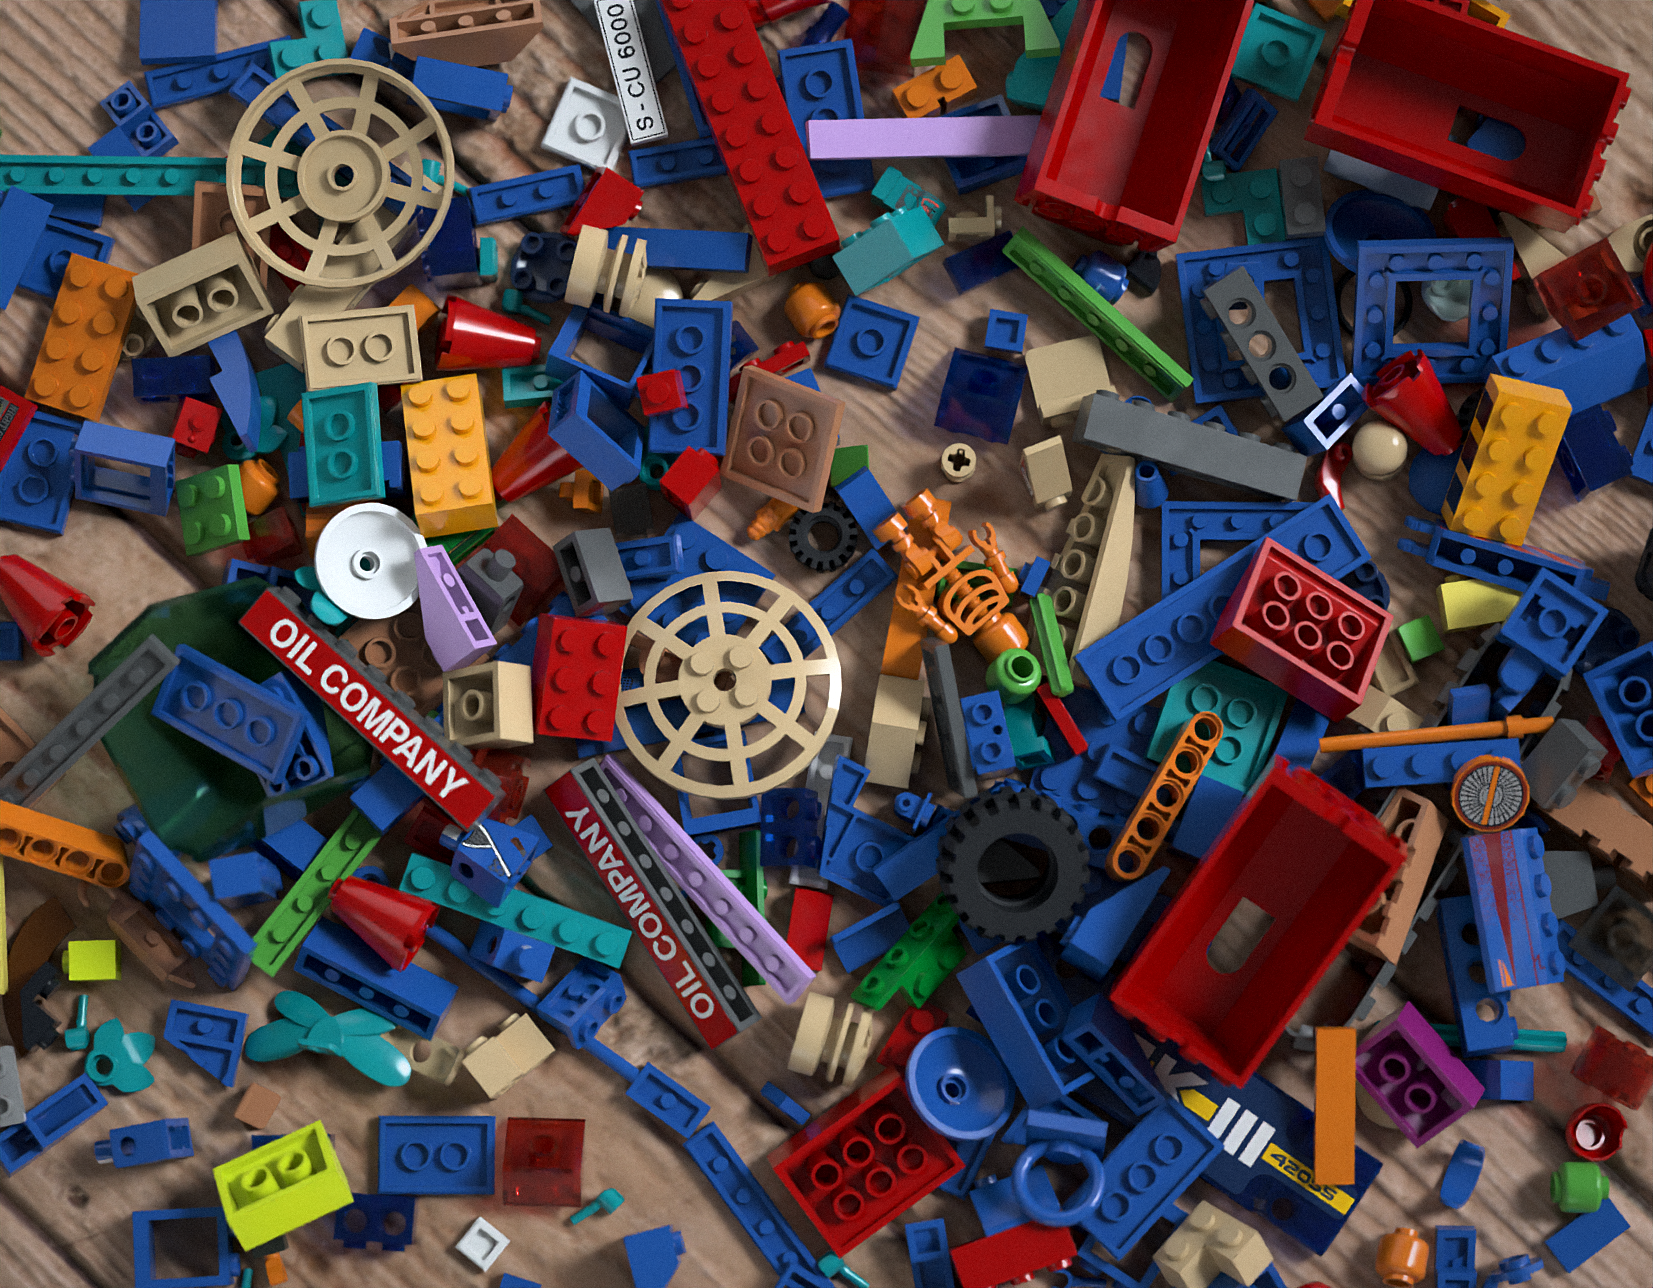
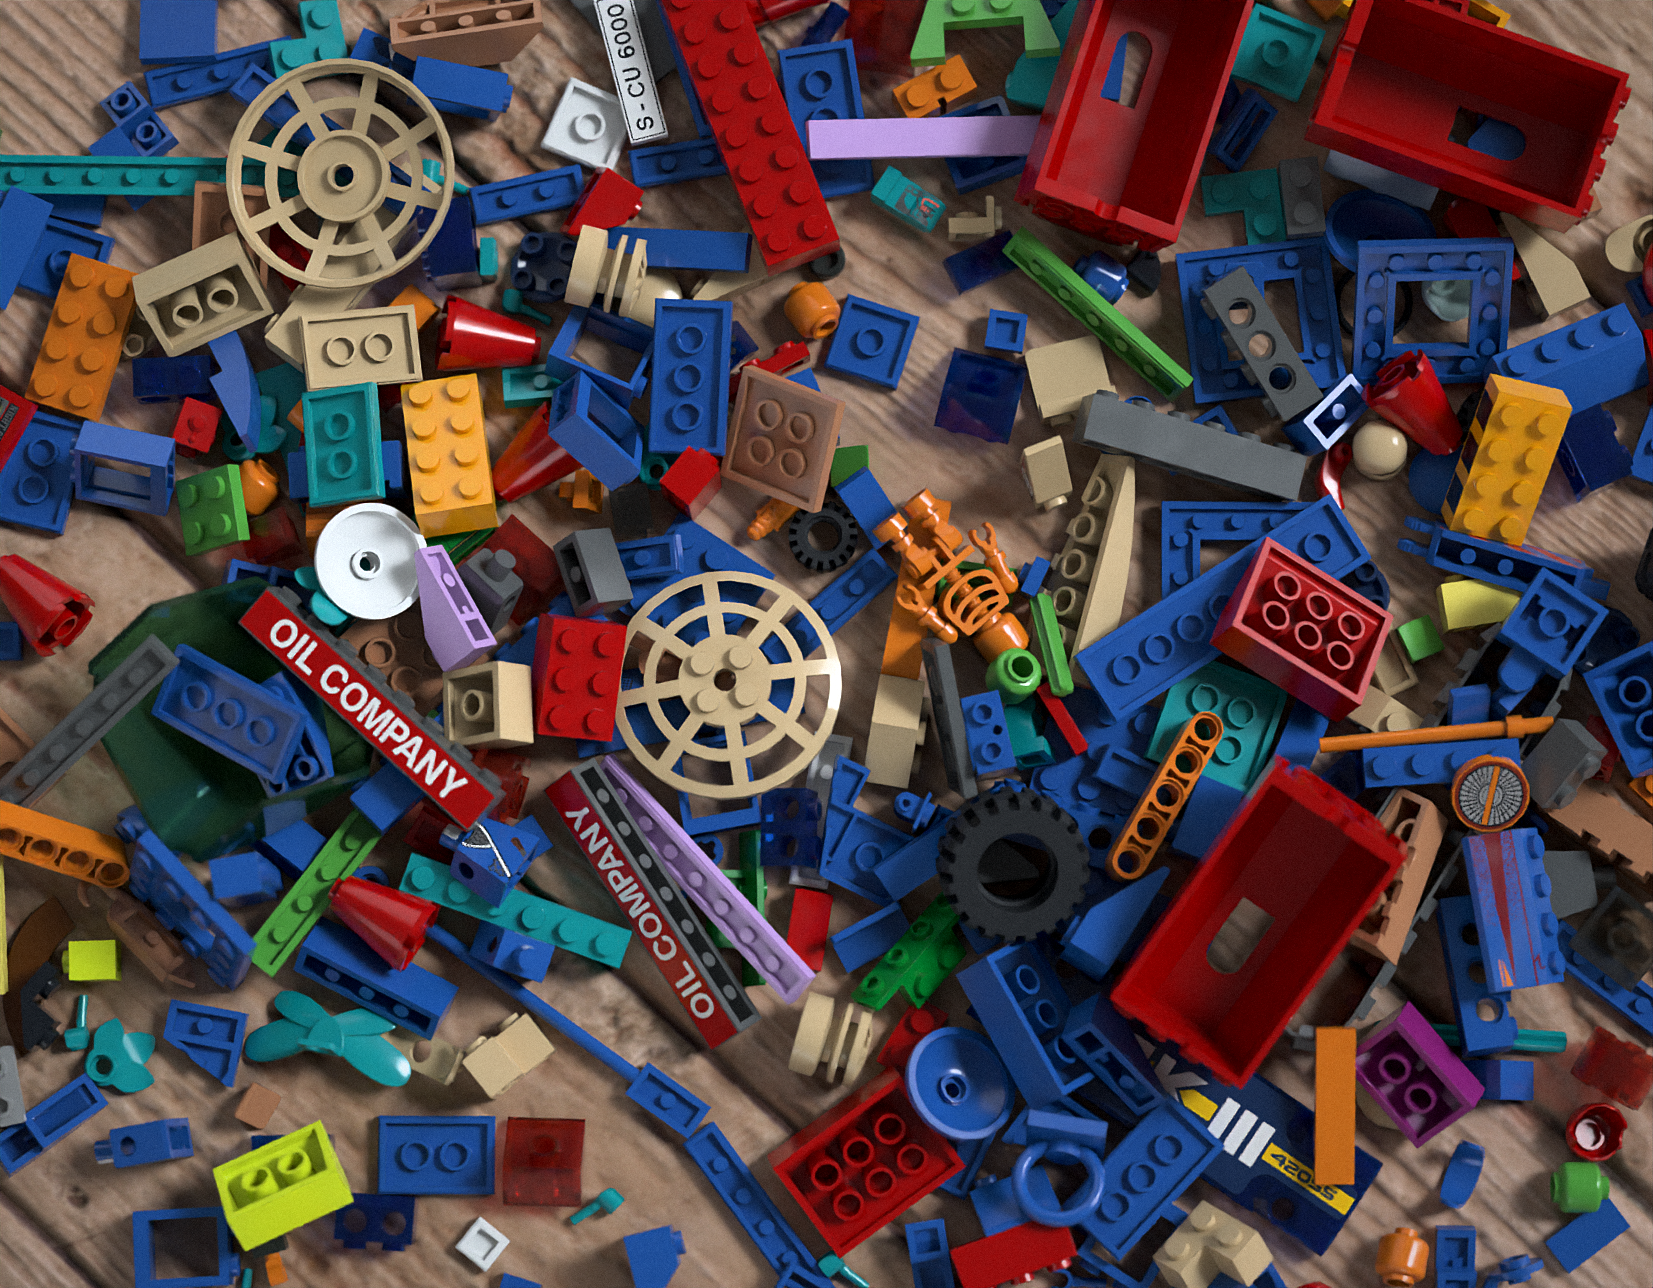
(583, 1001): blue bracket -> none
(662, 393): red brick -> none
(784, 1103): blue tile -> none
(887, 248): teal brick -> none
(950, 454): tan bush -> none
(1150, 486): blue cone -> none
(1213, 170): teal hand -> none
(1588, 290): clear red slope -> none

